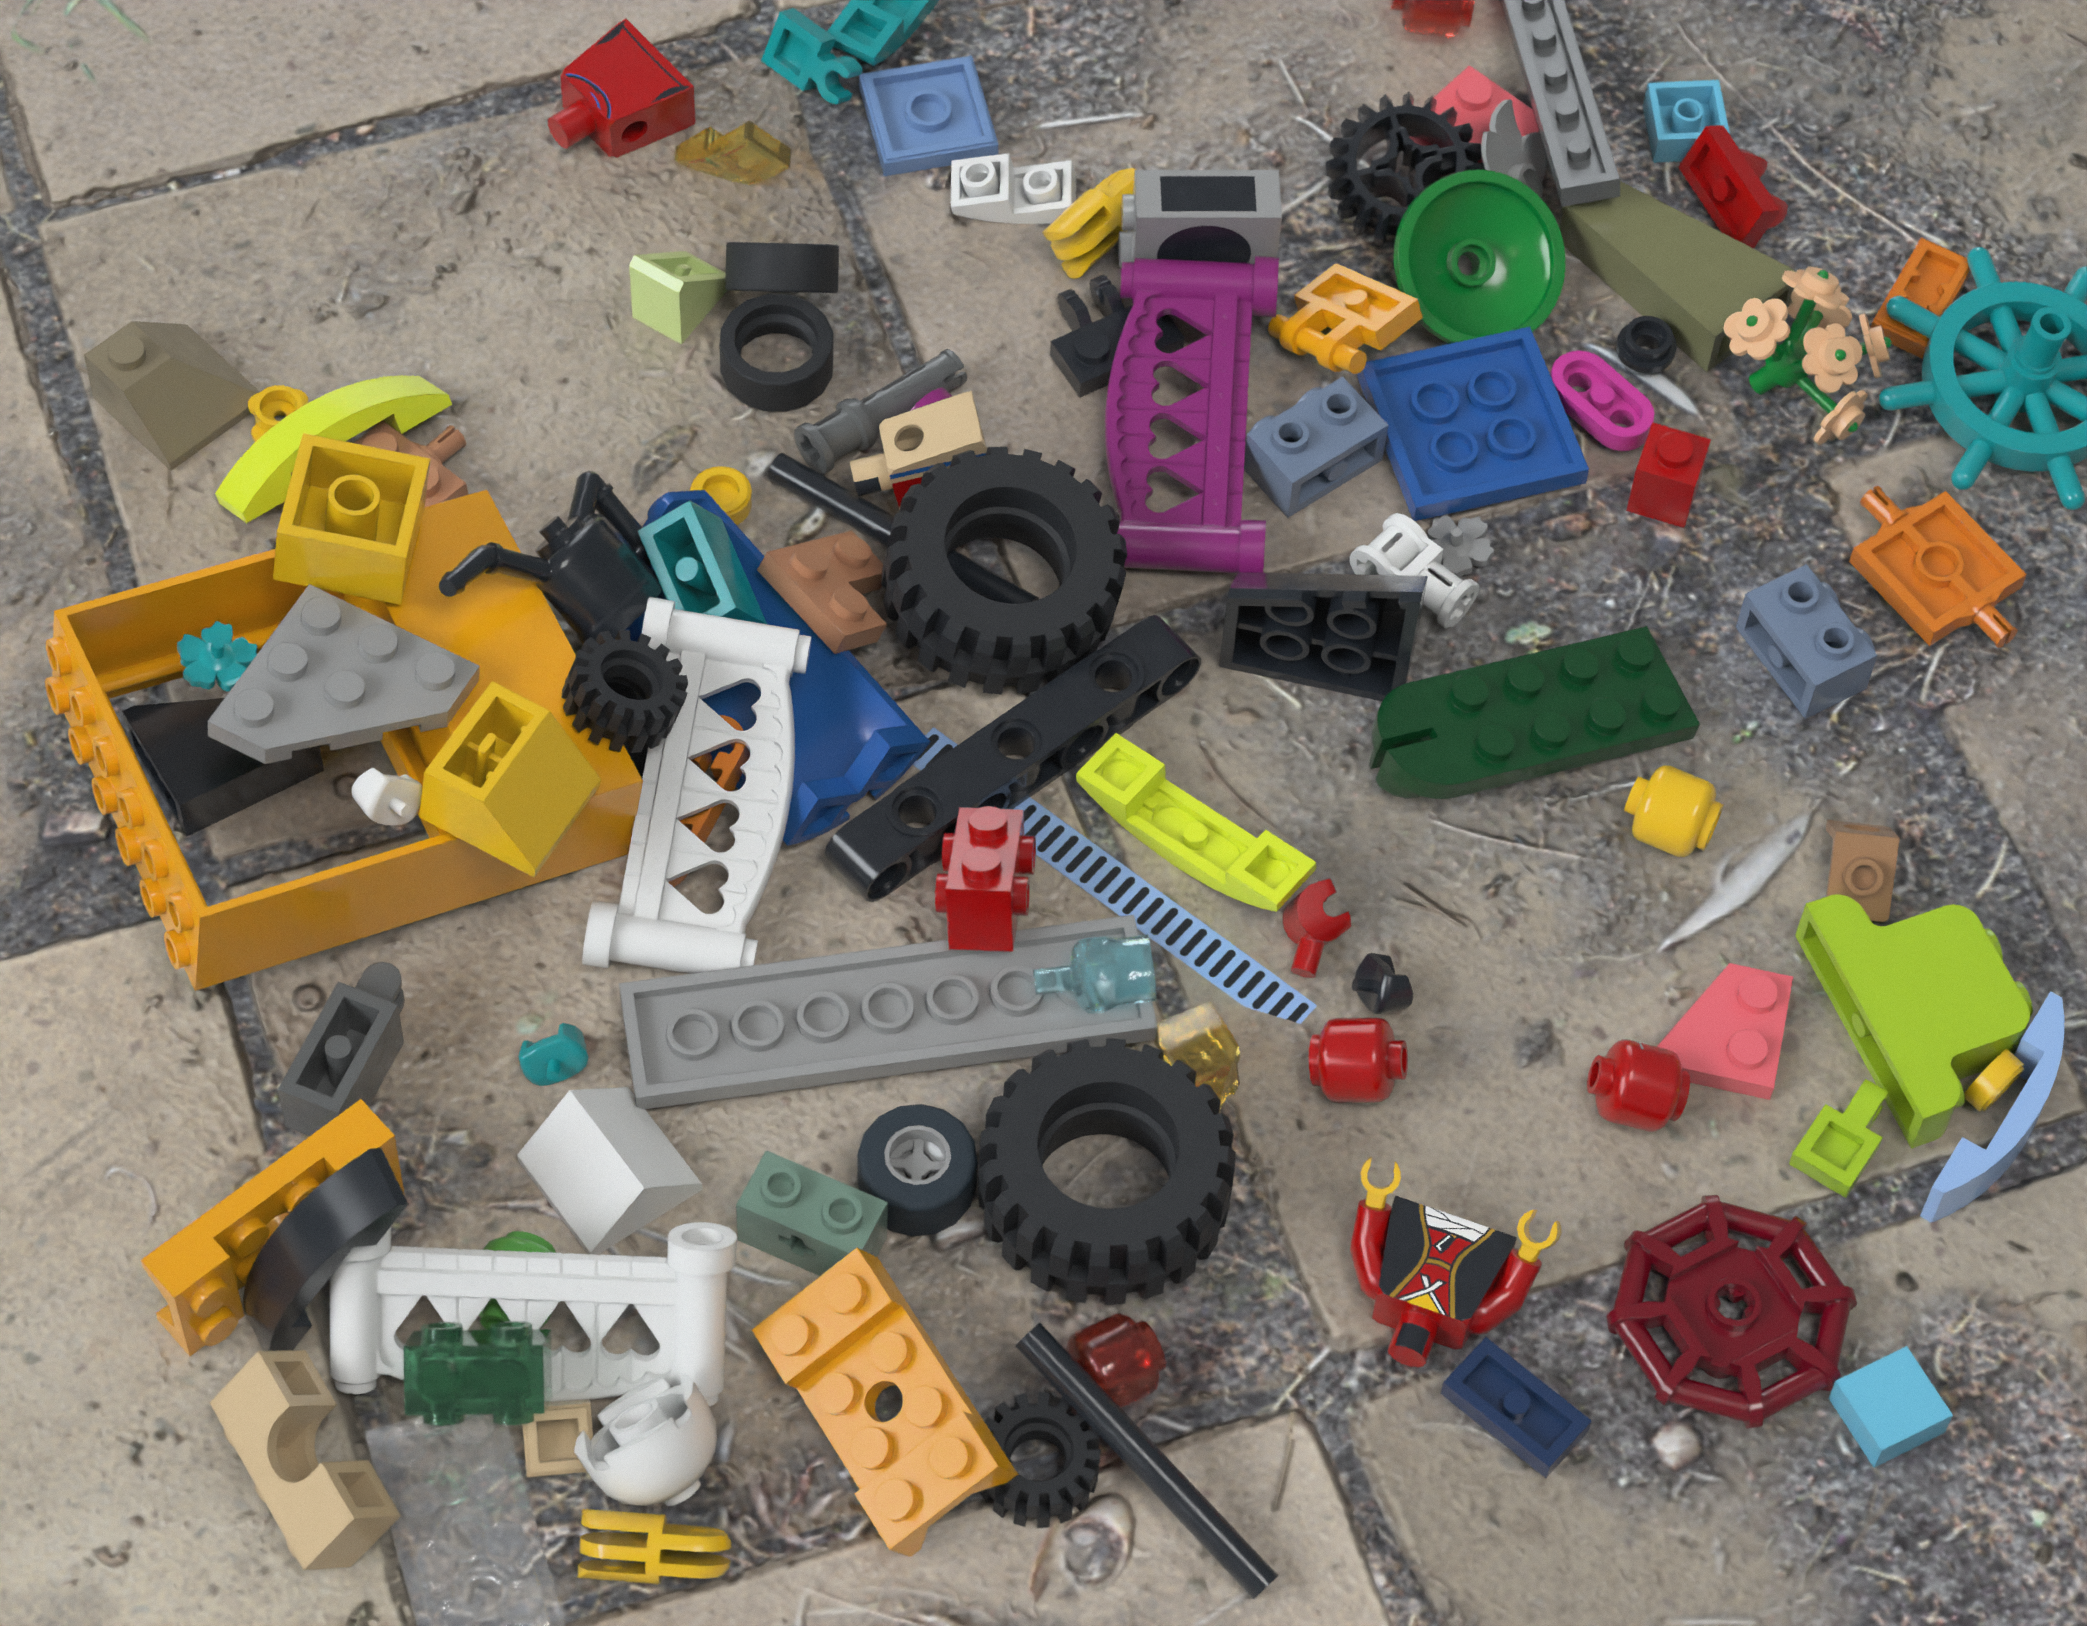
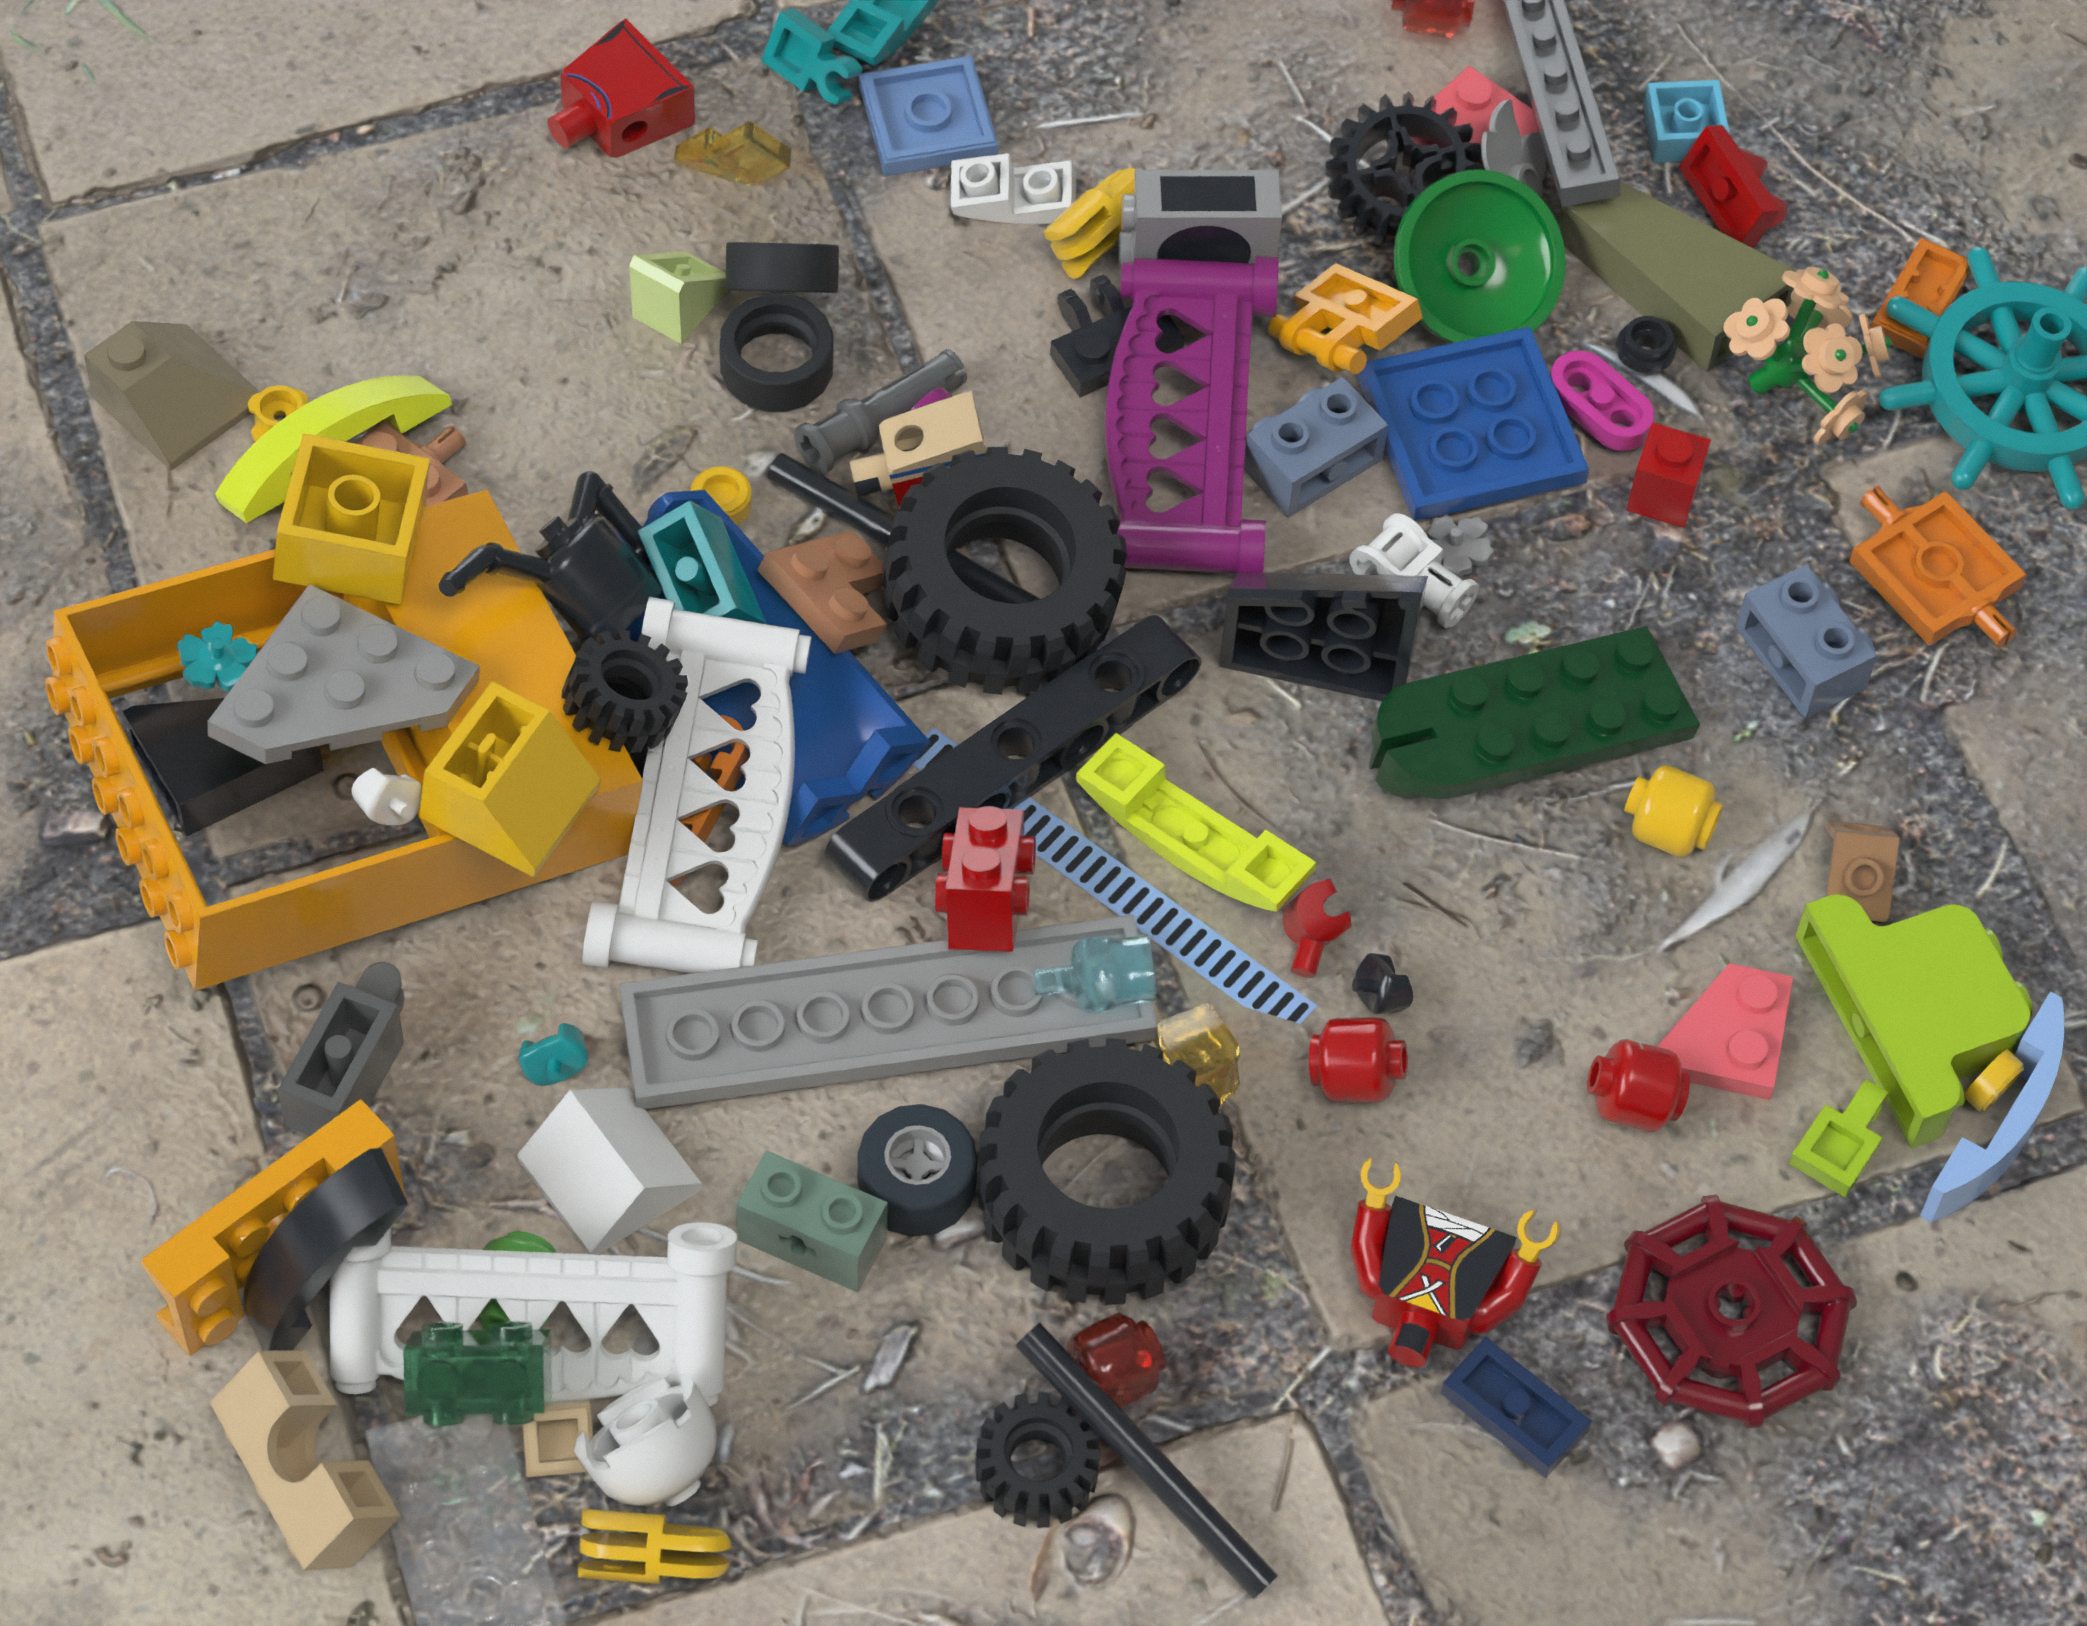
(840, 1350): light orange piece -> none
(1890, 1406): medium azure piece -> none

